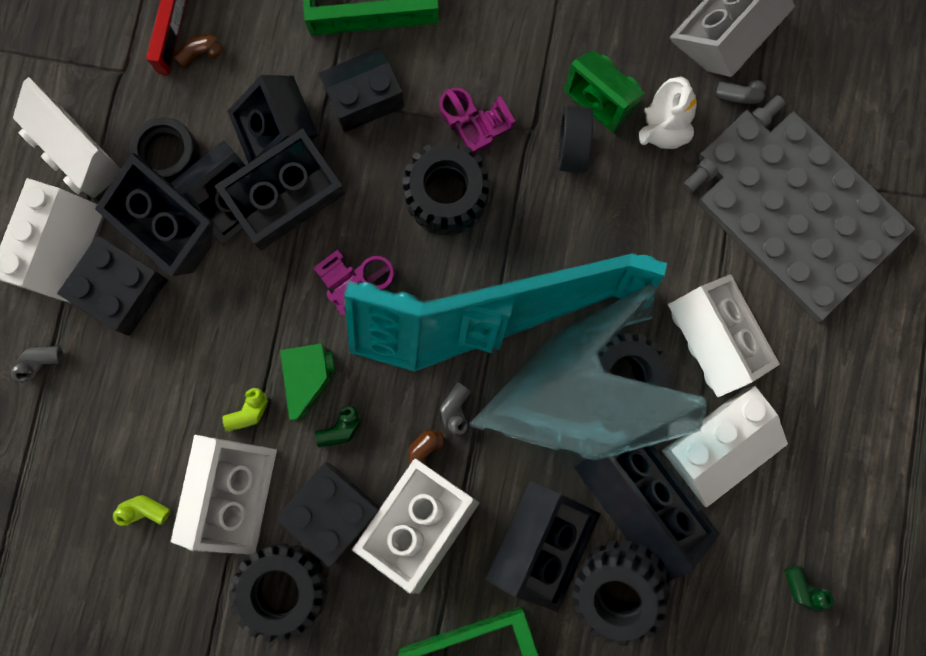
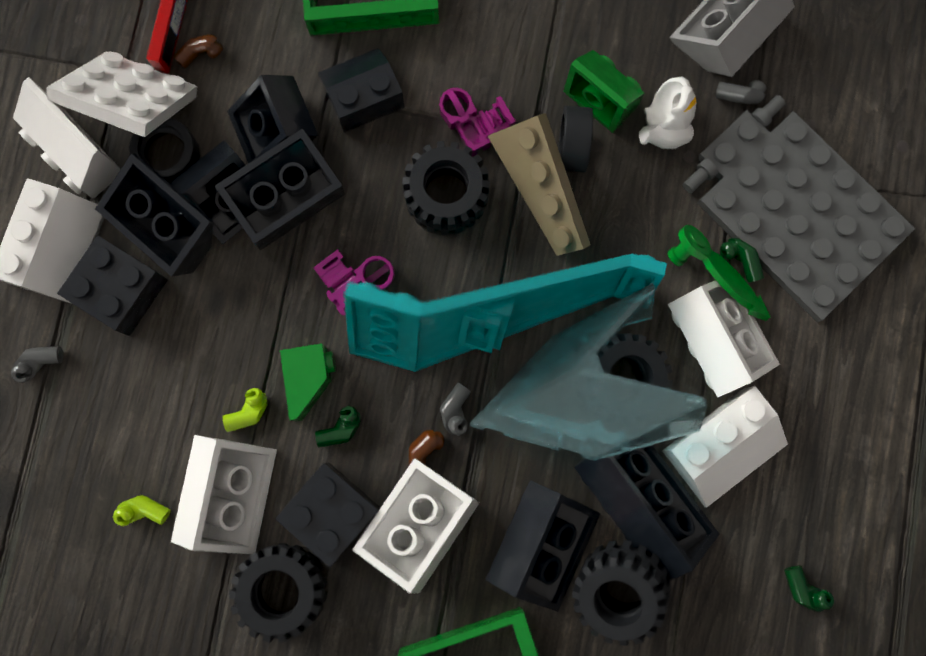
(122, 93): none -> white plate
(540, 176): none -> dark tan wing
(696, 244): none -> green brick
(745, 254): none -> dark green arm

